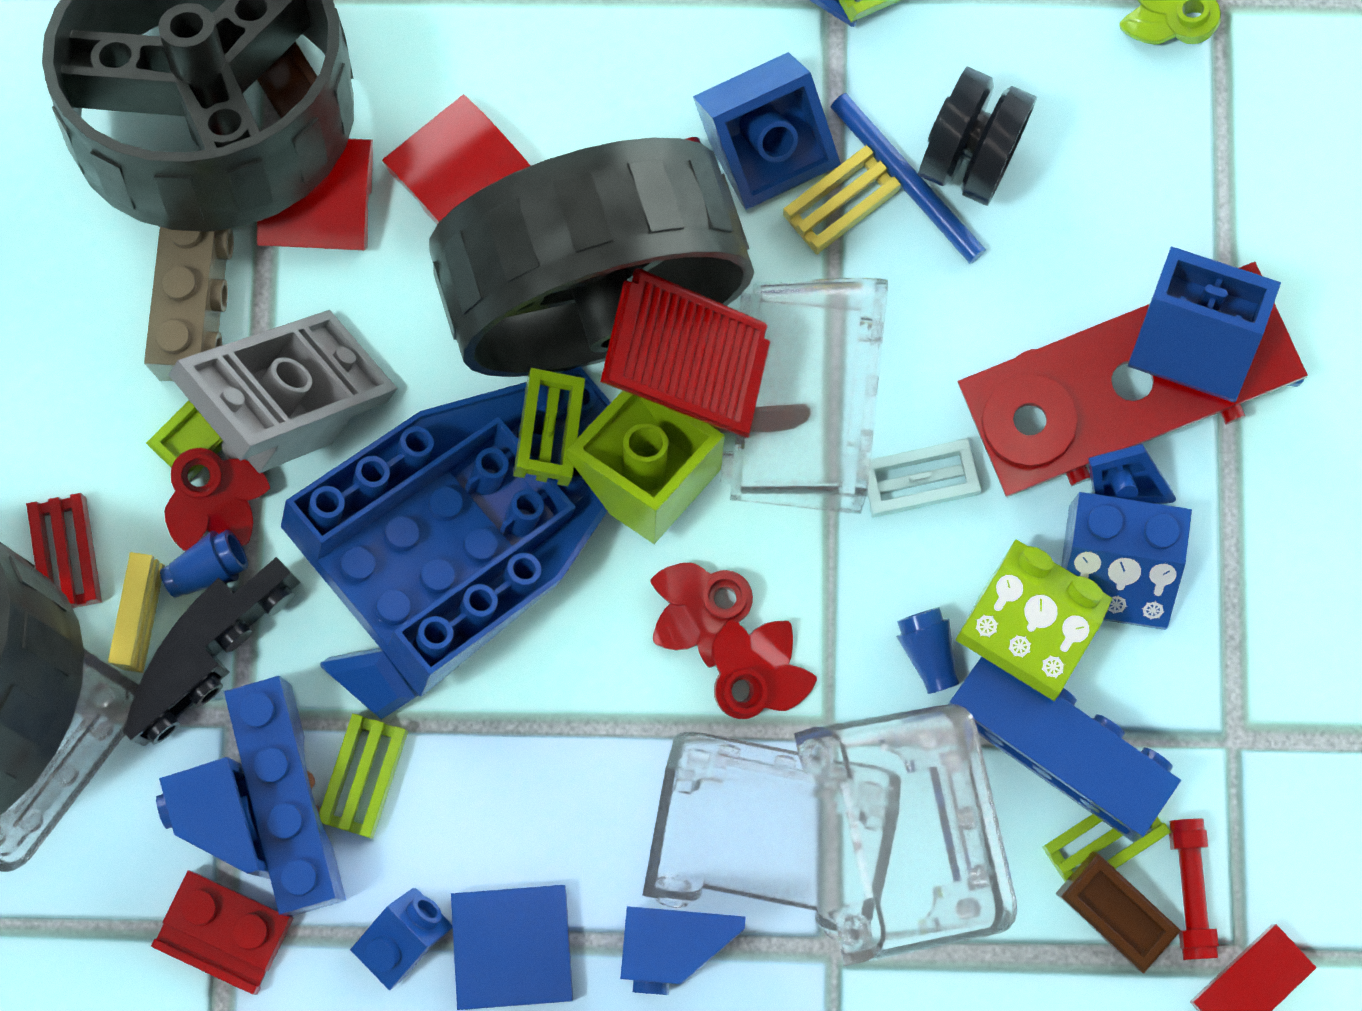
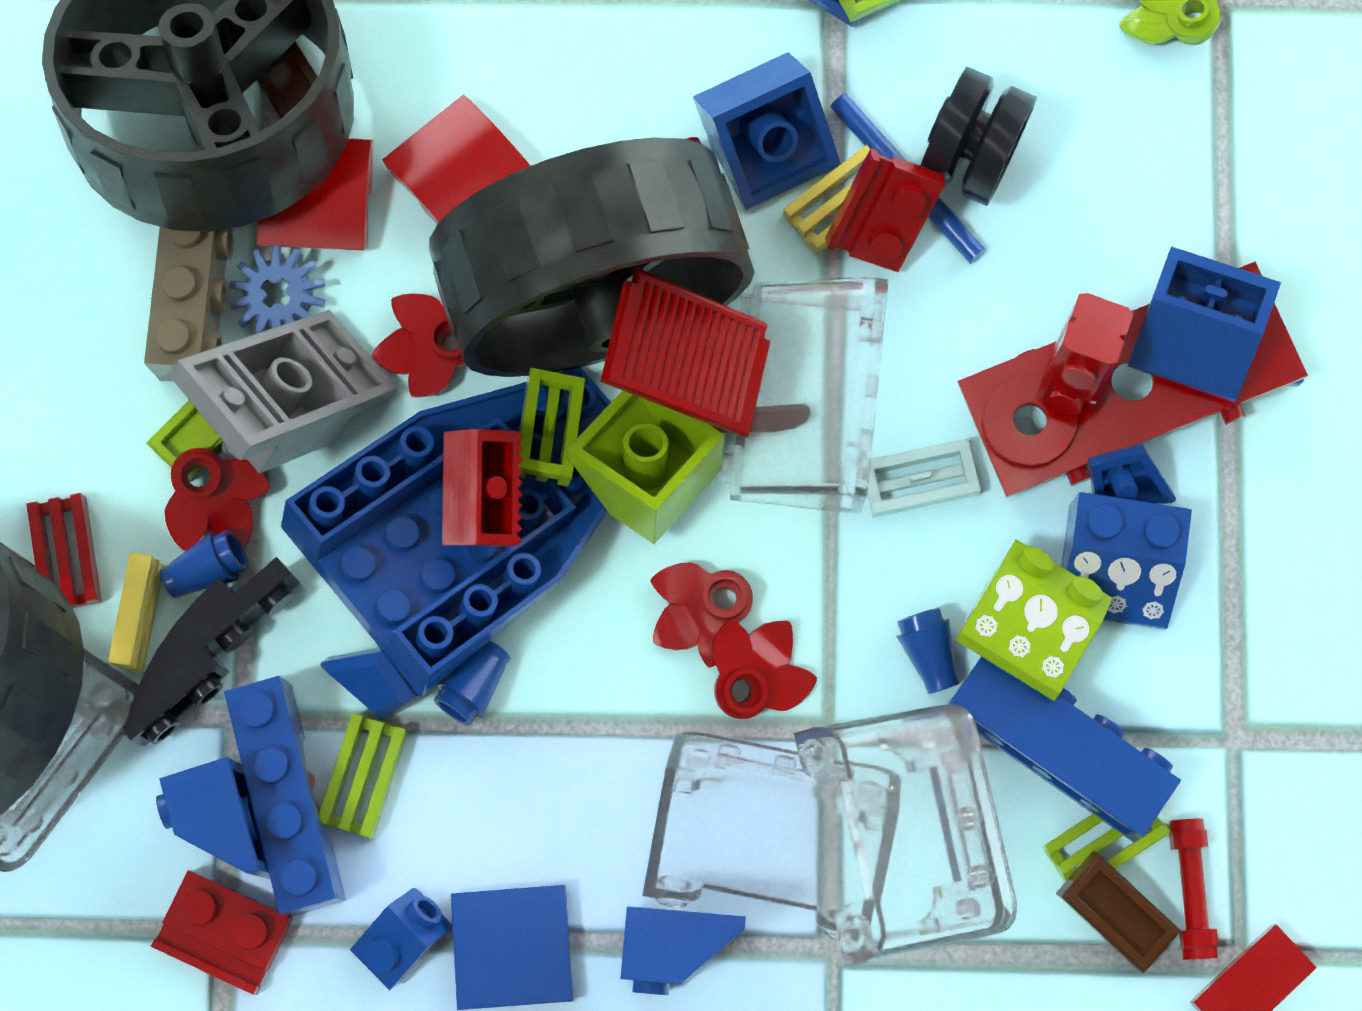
(274, 270): none -> medium blue gear
(418, 345): none -> red plate
(471, 685): none -> blue cone
(481, 488): none -> red brick
(885, 210): none -> red plate
(1085, 354): none -> red brick

